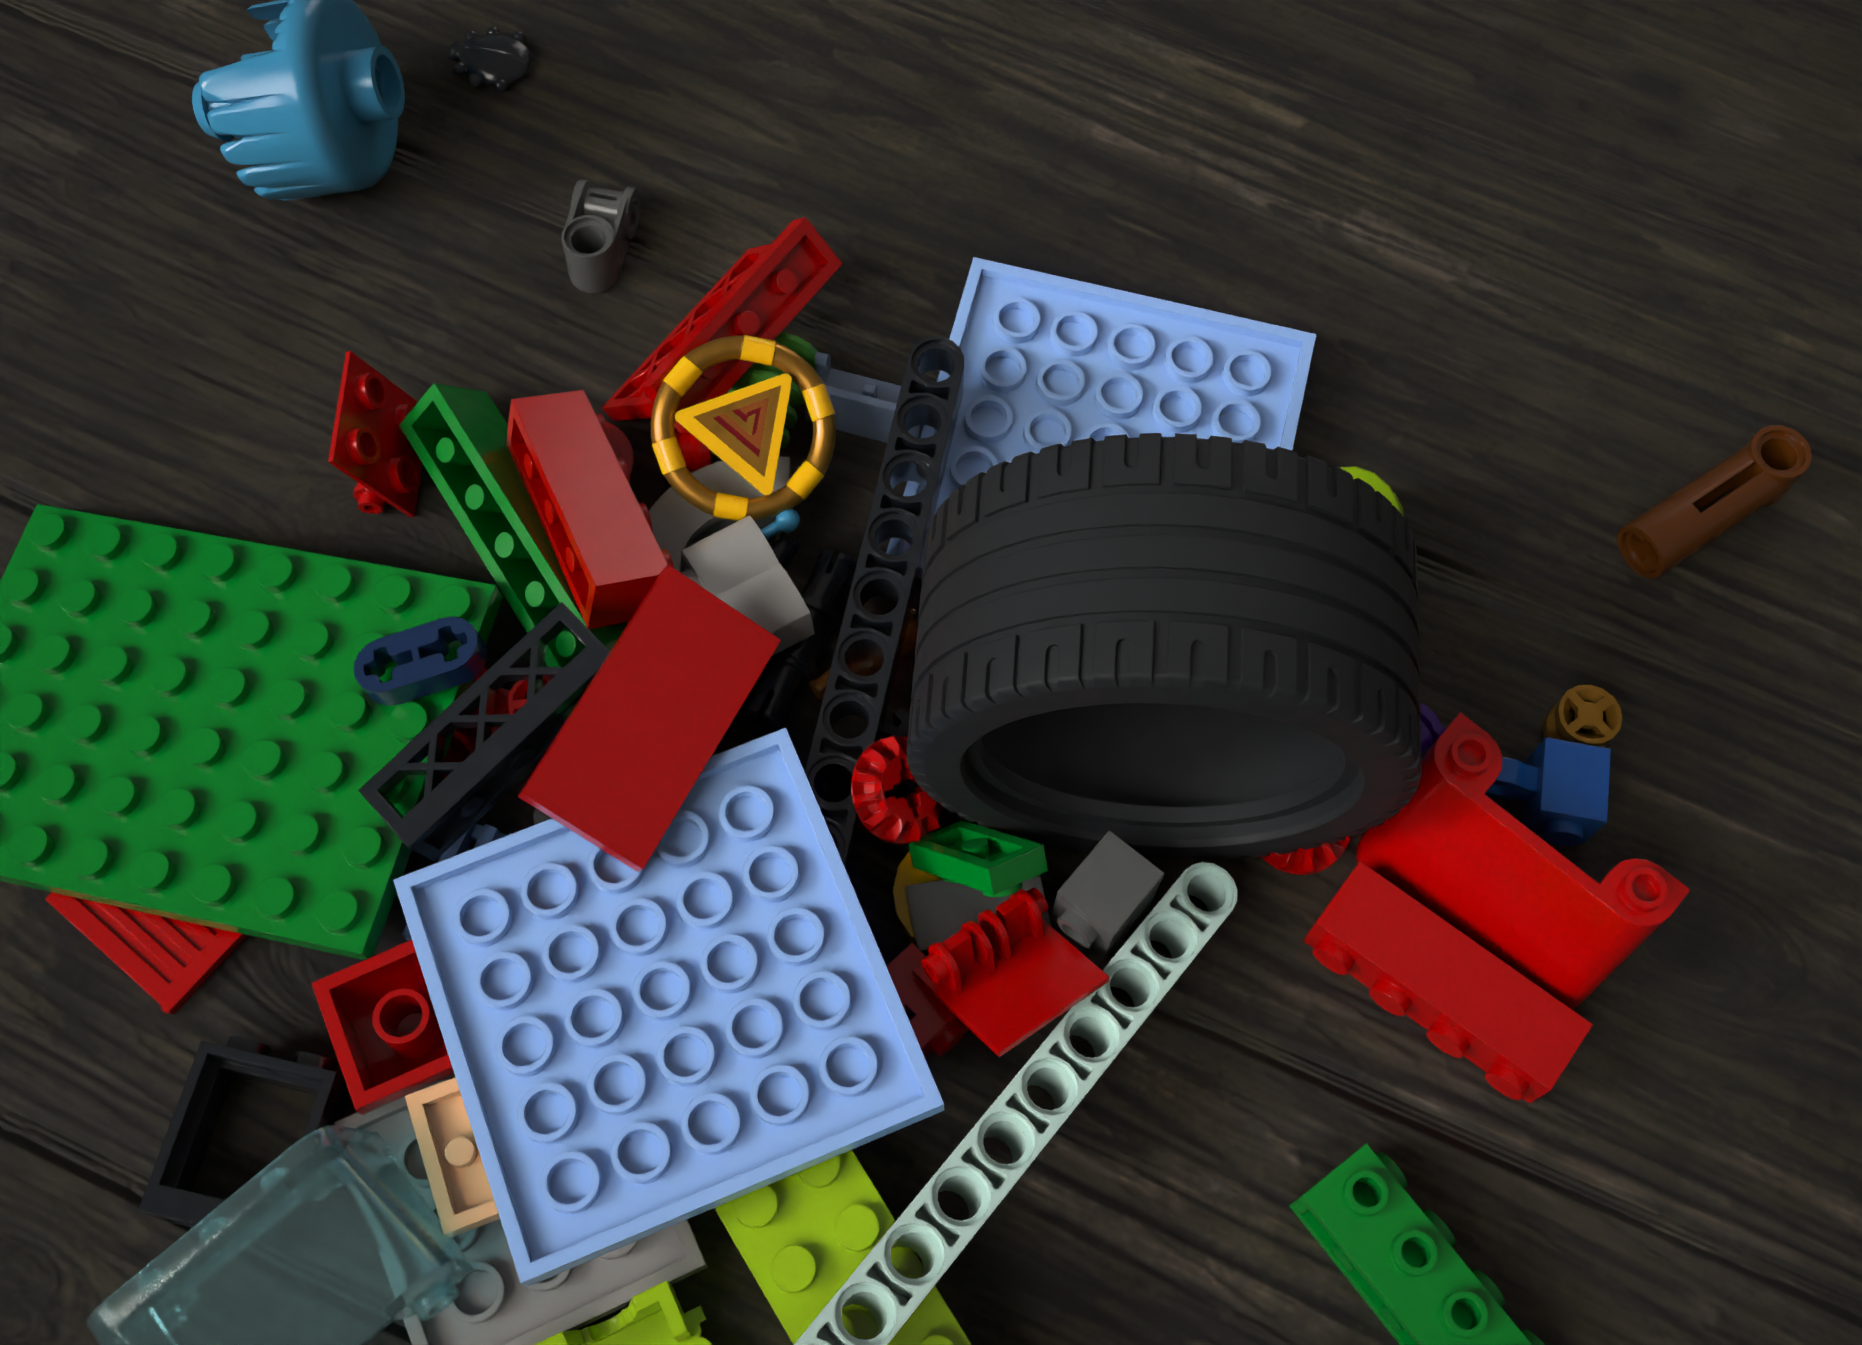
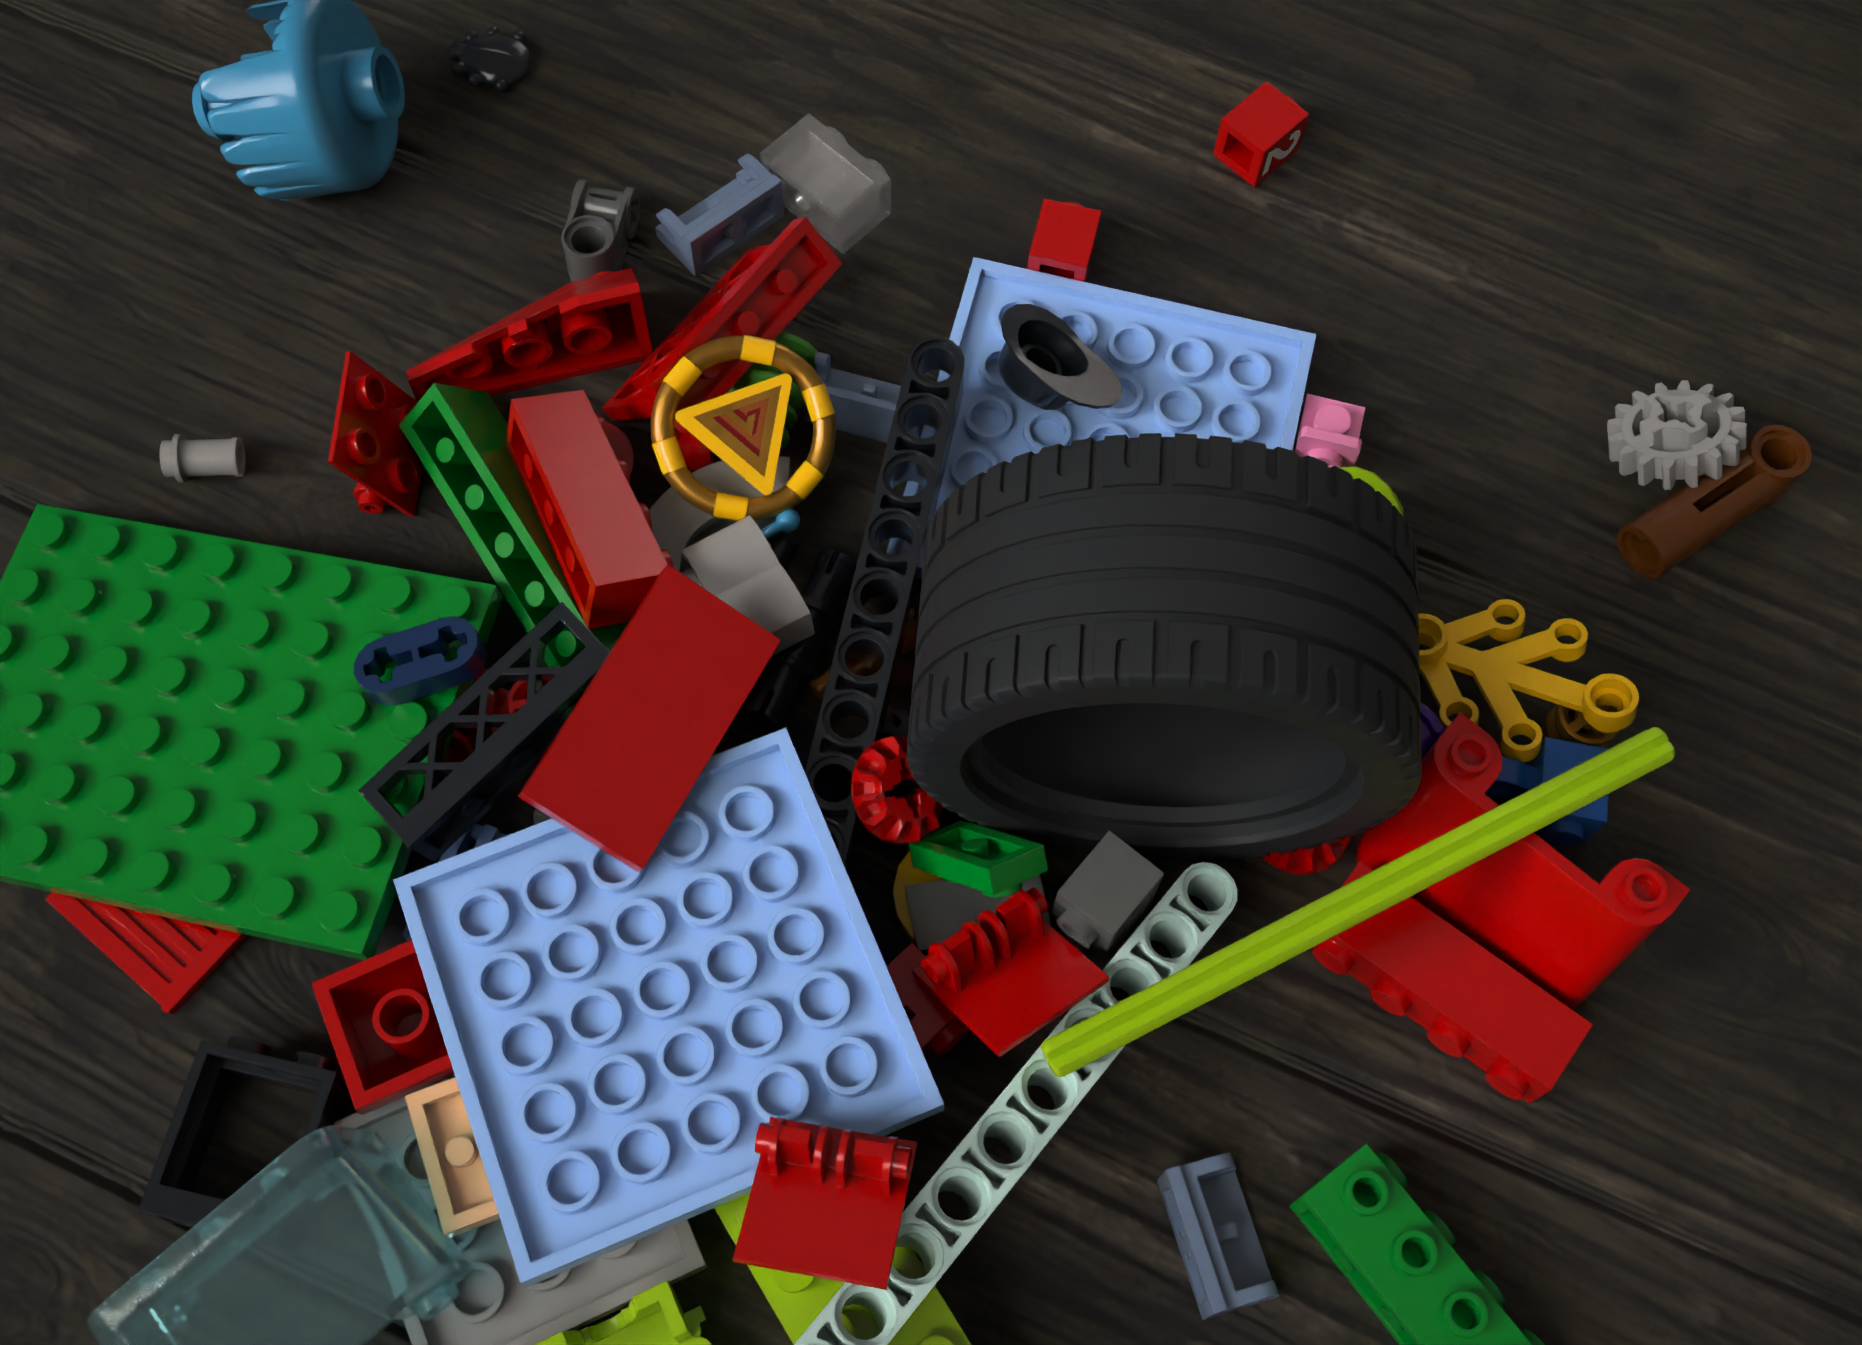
(201, 457): none -> light grey pin
(562, 336): none -> red wedge
(724, 218): none -> sand blue hinge
(826, 1202): none -> red hinge
(829, 182): none -> clear brick
(1050, 364): none -> black piece
(1064, 240): none -> red brick
(1216, 1236): none -> sand blue hinge
(1260, 133): none -> red brick
(1329, 431): none -> bright pink bracket
(1355, 902): none -> lime axle
(1505, 669): none -> yellow plant
(1677, 434): none -> light grey gear

